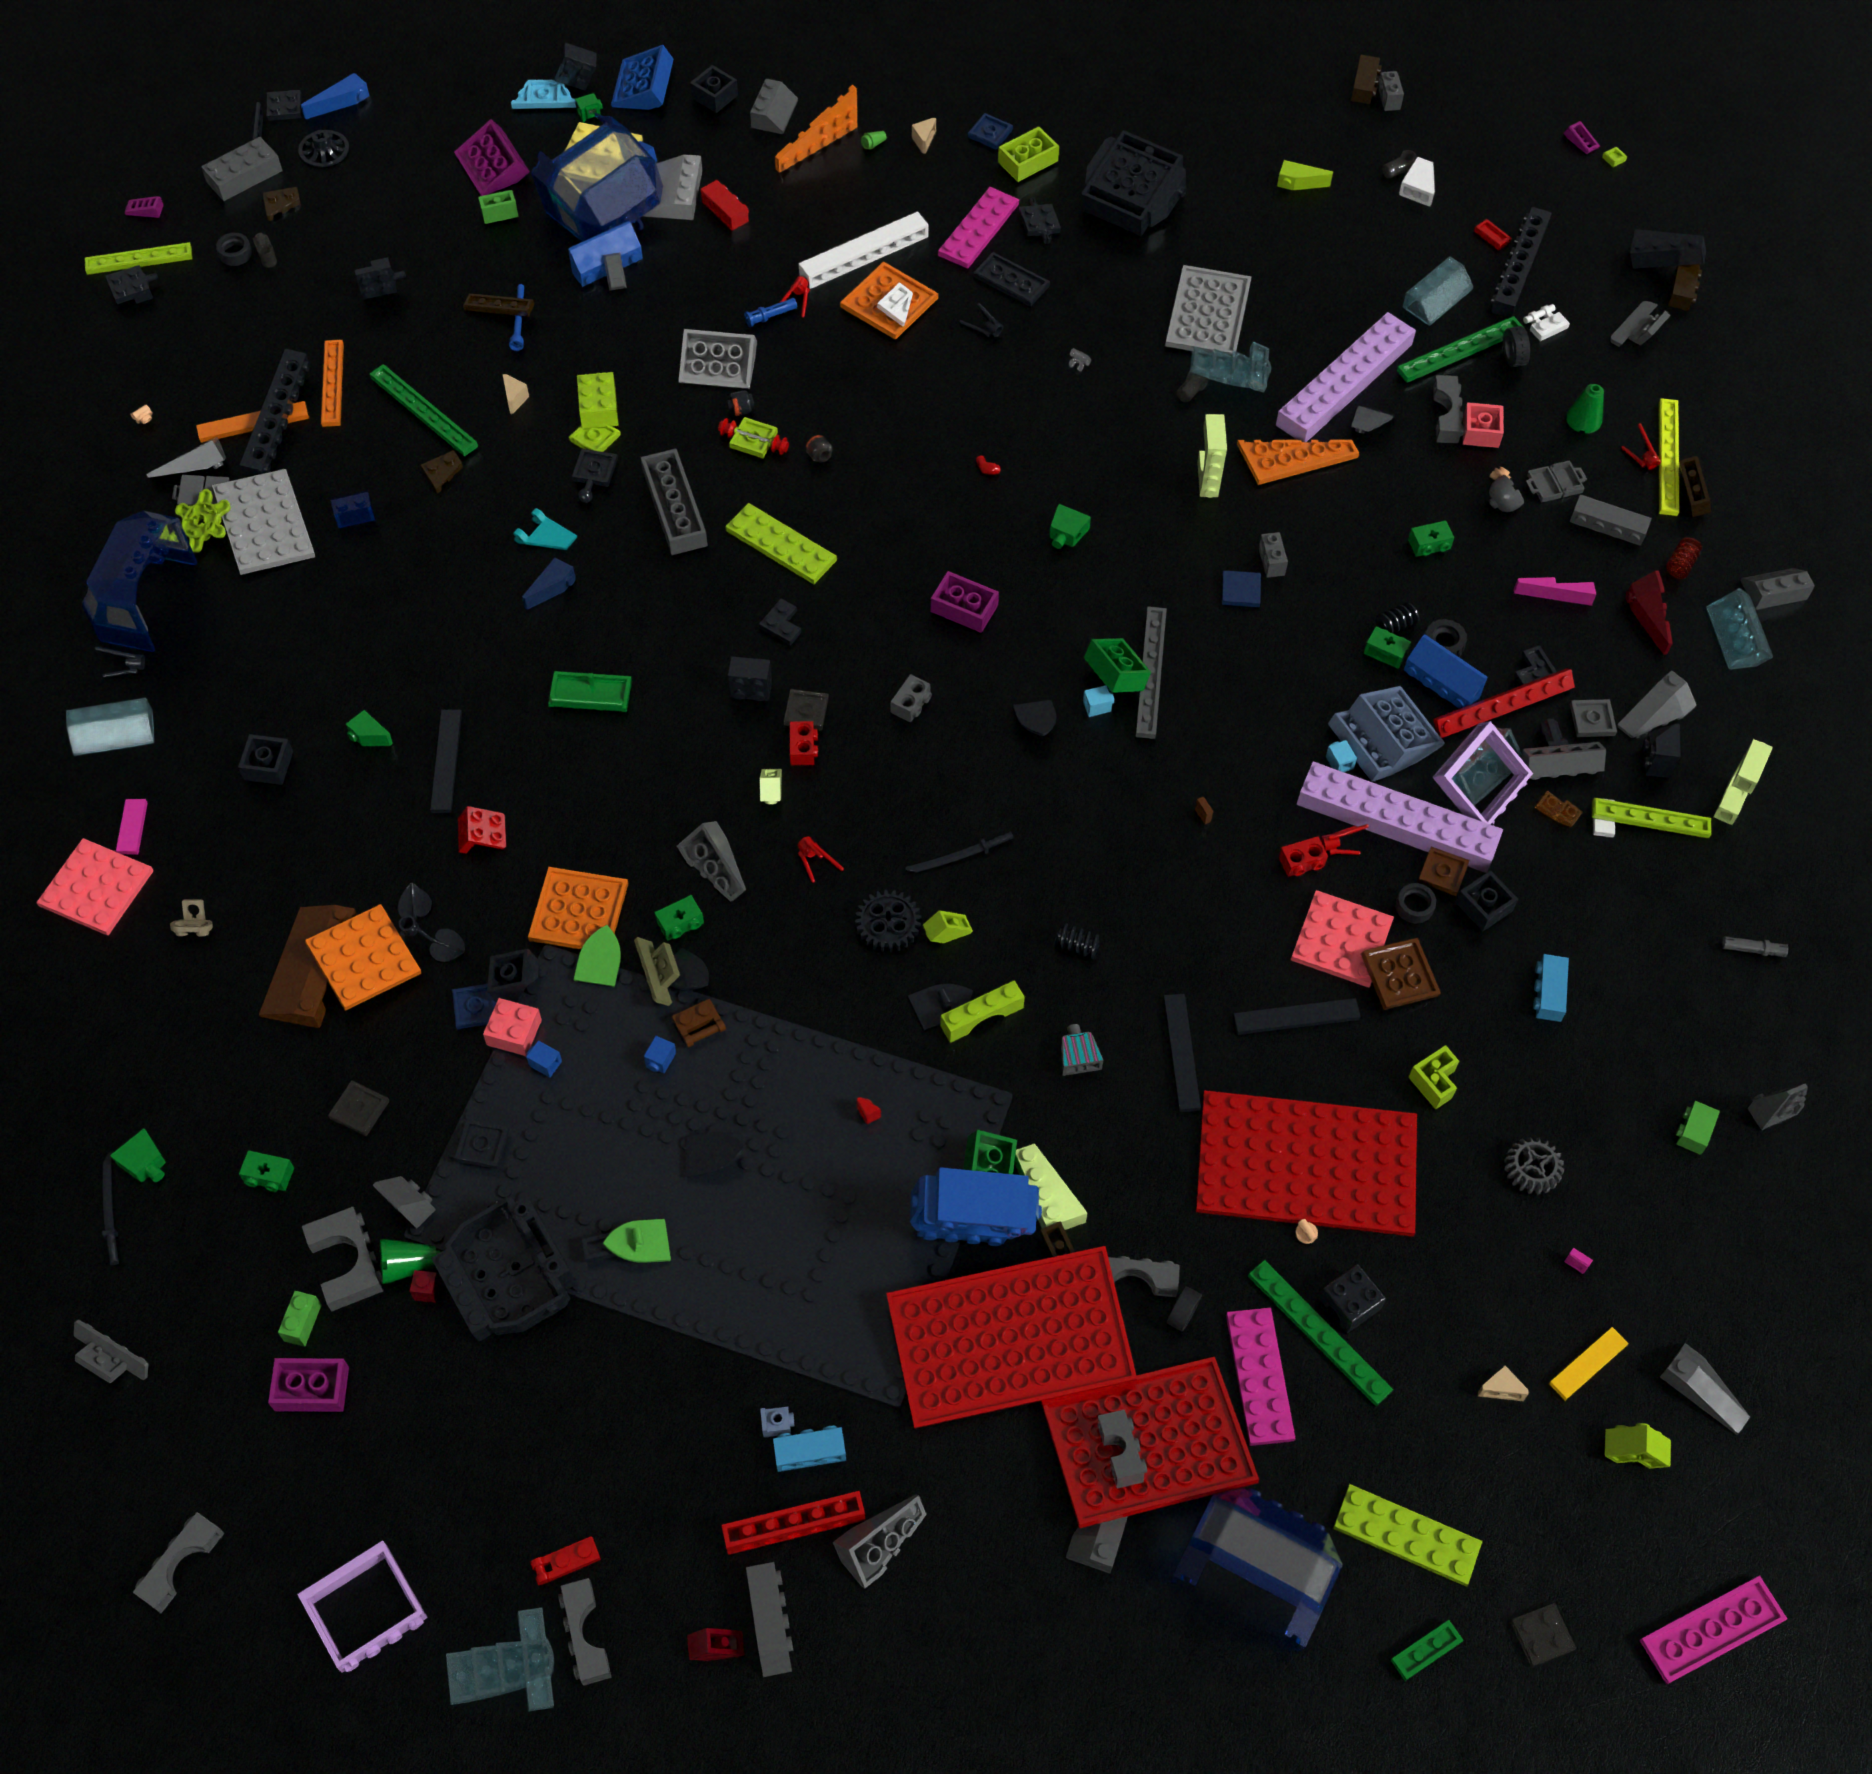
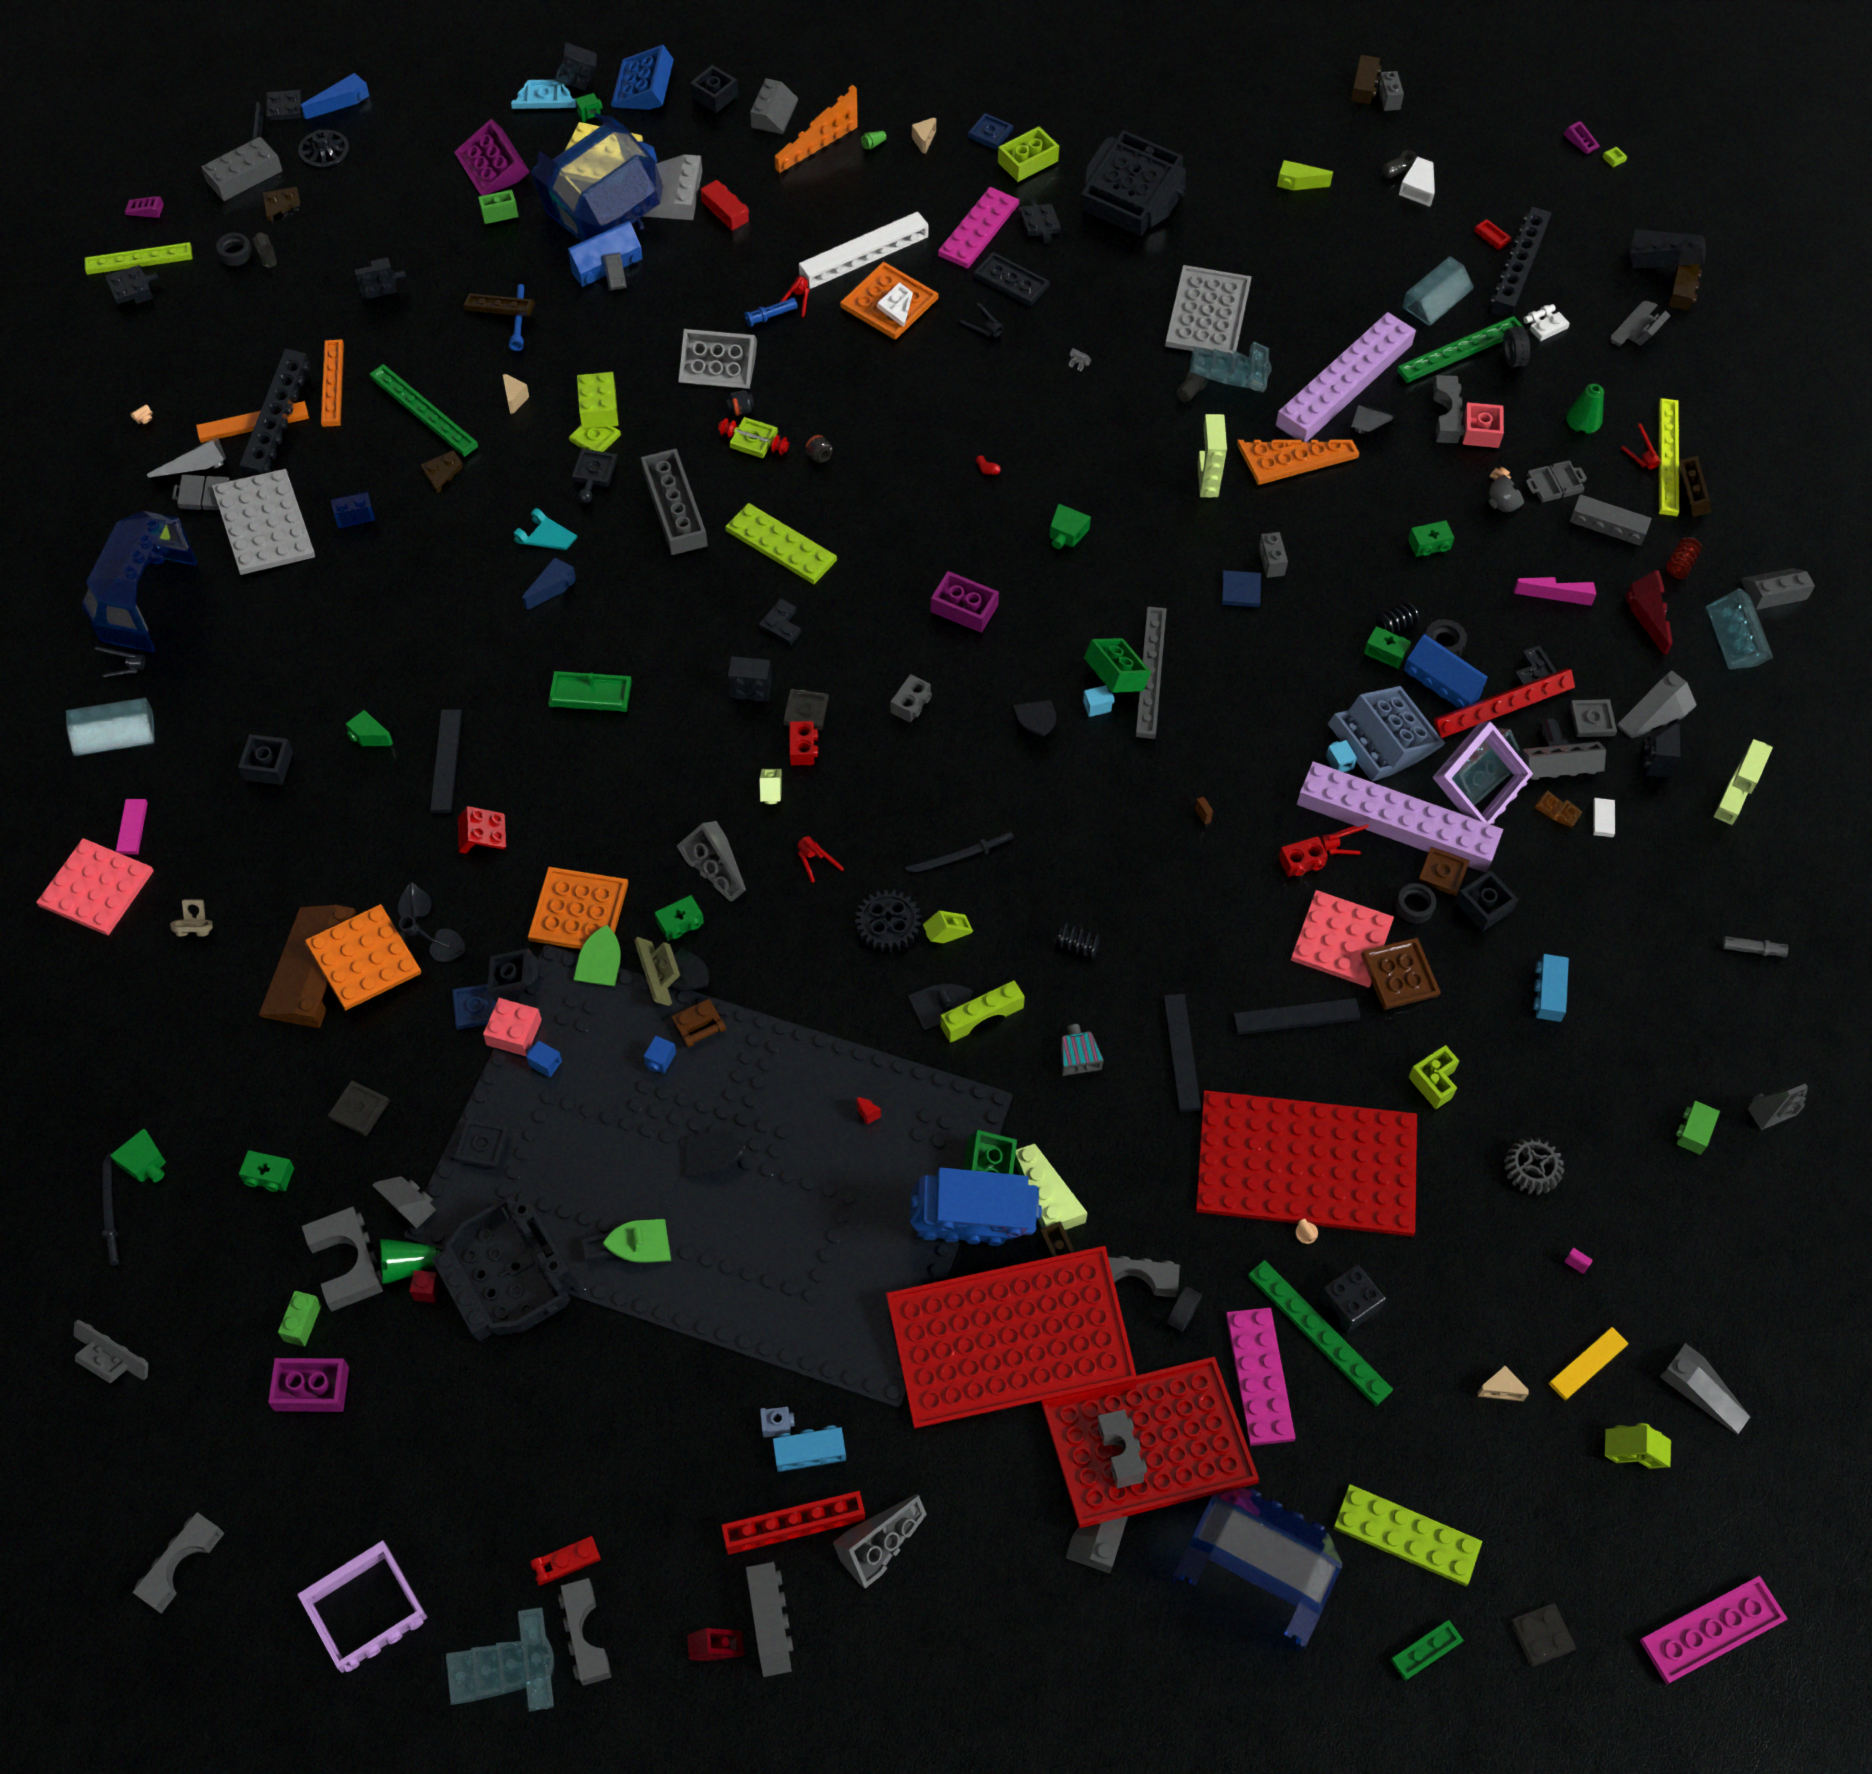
(203, 510): lime plate -> none
(1651, 817): lime tile -> none

